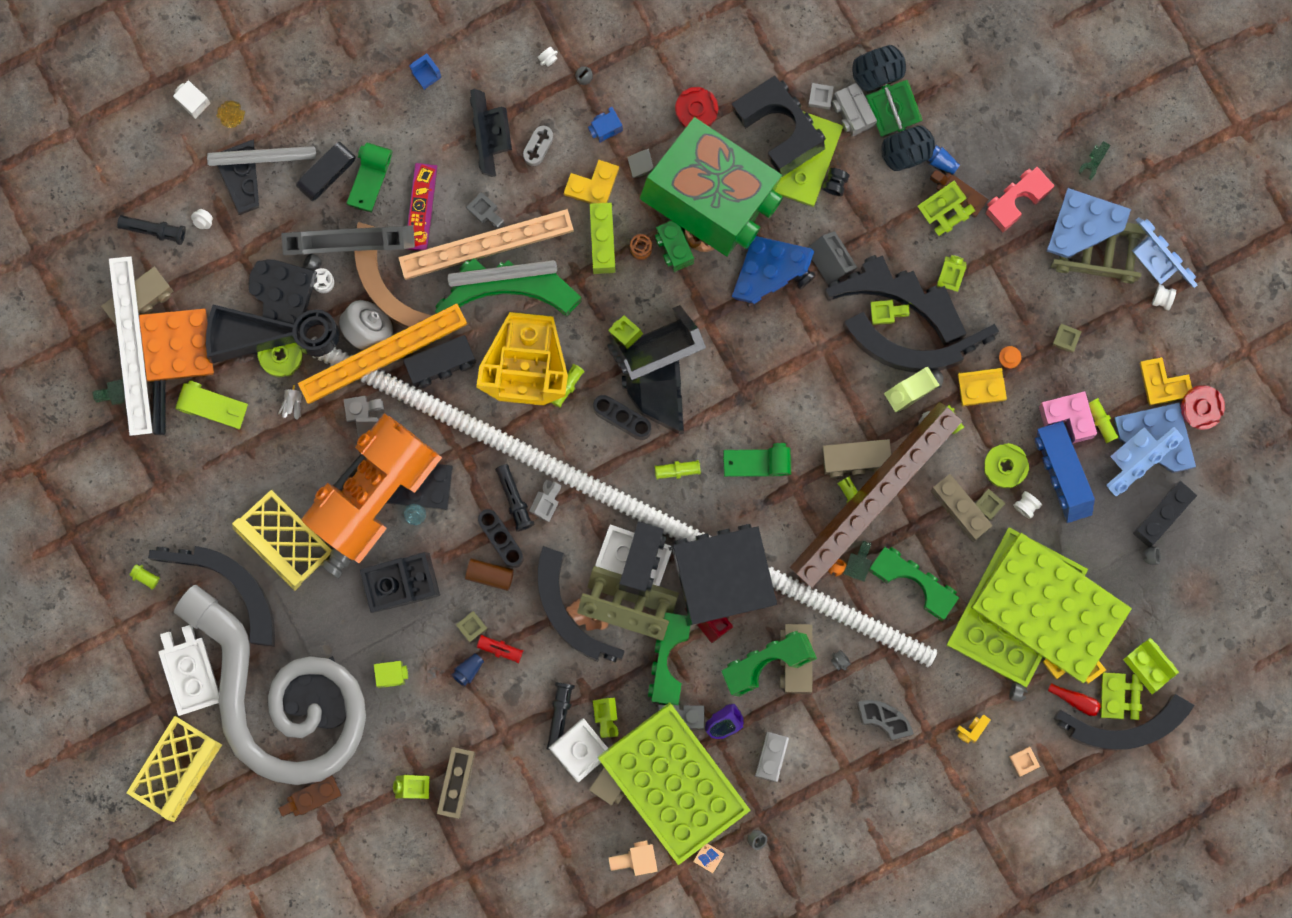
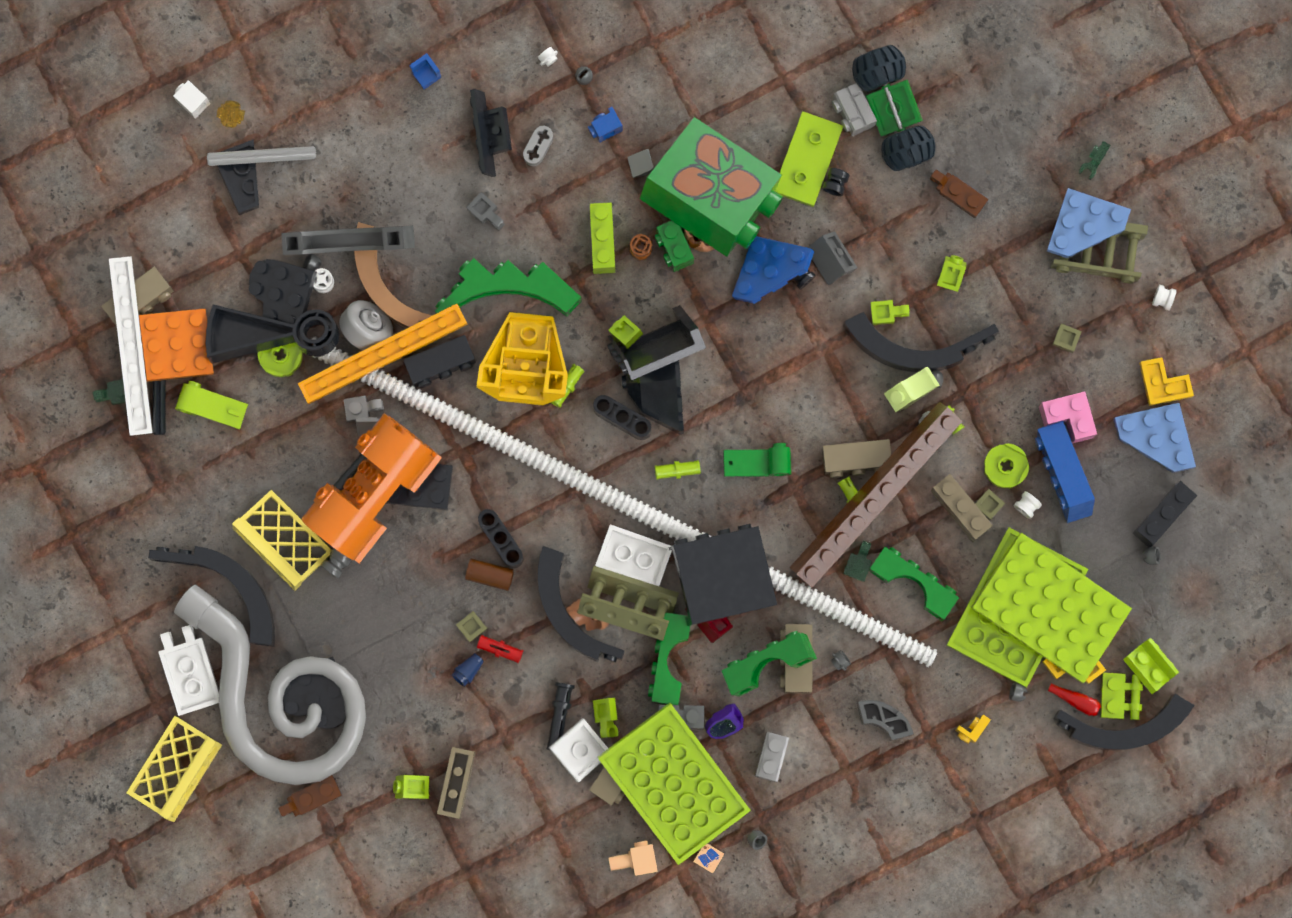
(144, 576): lime pin -> none
(161, 231): black pin -> none
(202, 219): white plate -> none
(291, 398): flat silver piece -> none
(325, 171): black beam -> none
(370, 176): green door -> none
(390, 674): lime brick -> none
(400, 582): black slope -> none
(414, 514): clear light blue plate -> none
(422, 204): tile -> none
(486, 244): light nougat plate -> none
(502, 273): light grey axle -> none
(517, 508): black pin -> none
(545, 502): light grey plate -> none
(594, 190): yellow plate -> none
(642, 559): black brick -> none
(696, 103): red tile -> none
(774, 98): black arch -> none
(821, 96): light grey plate -> none
(838, 567): orange hinge -> none
(905, 288): black arch -> none
(941, 203): lime plate -> none
(943, 160): blue cone -> none
(982, 387): yellow plate -> none
(1010, 357): orange plate -> none
(1024, 761): light nougat tile -> none
(1033, 186): coral arch -> none
(1102, 420): lime pin -> none
(1139, 455): light blue bracket -> none
(1157, 258): light blue bracket -> none
(1202, 407): tile -> none

